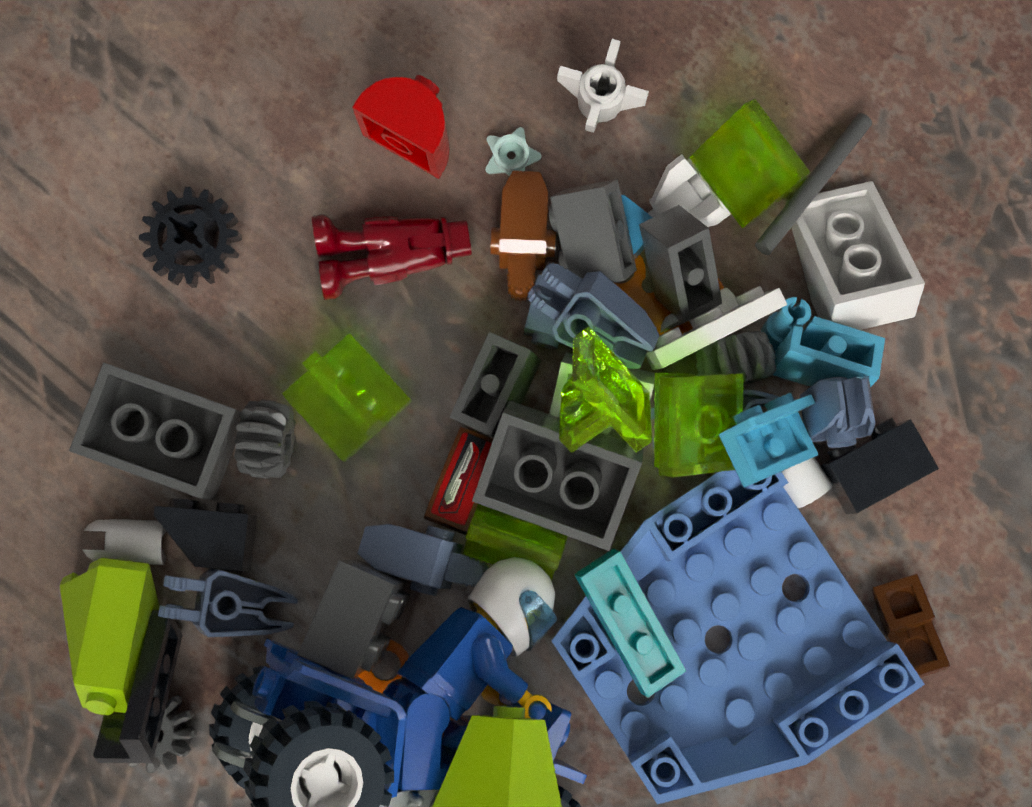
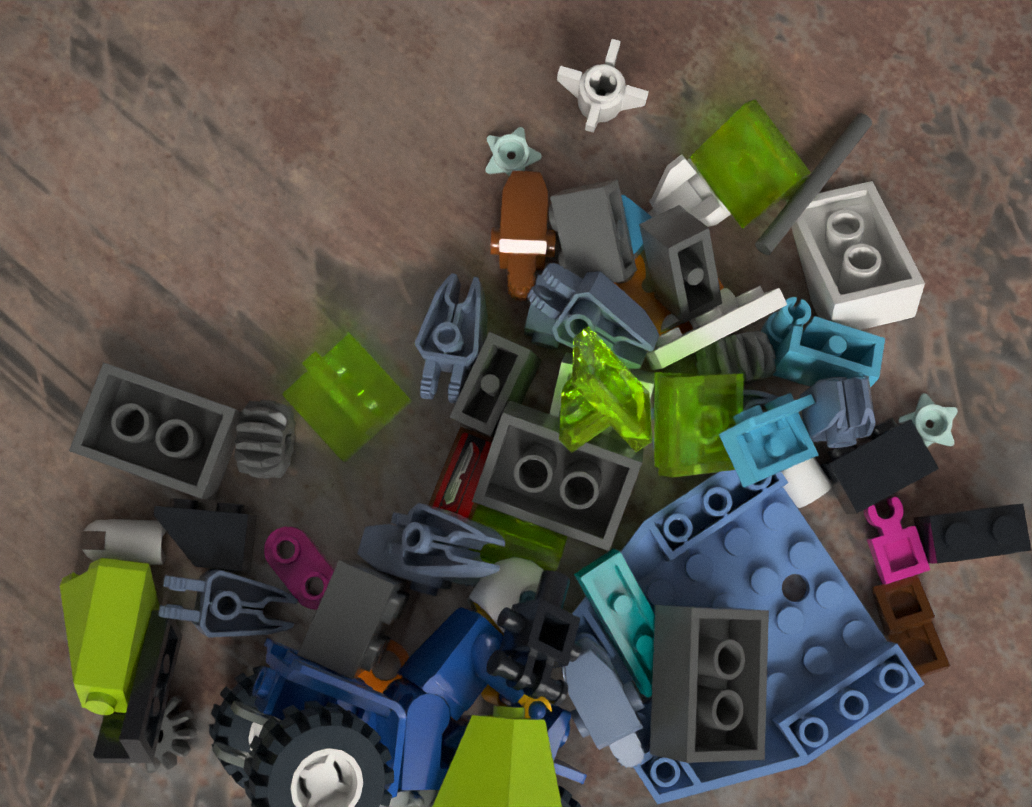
(202, 224): black gear -> none
(301, 567): none -> dark pink plate
(394, 249): dark red piece -> none
(406, 120): red brick -> none
(439, 541): none -> sand blue hinge
(452, 336): none -> sand blue hinge
(537, 640): none -> black piece
(604, 704): none -> sand blue hinge
(709, 683): none -> dark grey brick
(896, 549): none -> dark pink plate
(941, 419): none -> light aqua plate
(974, 533): none -> black brick

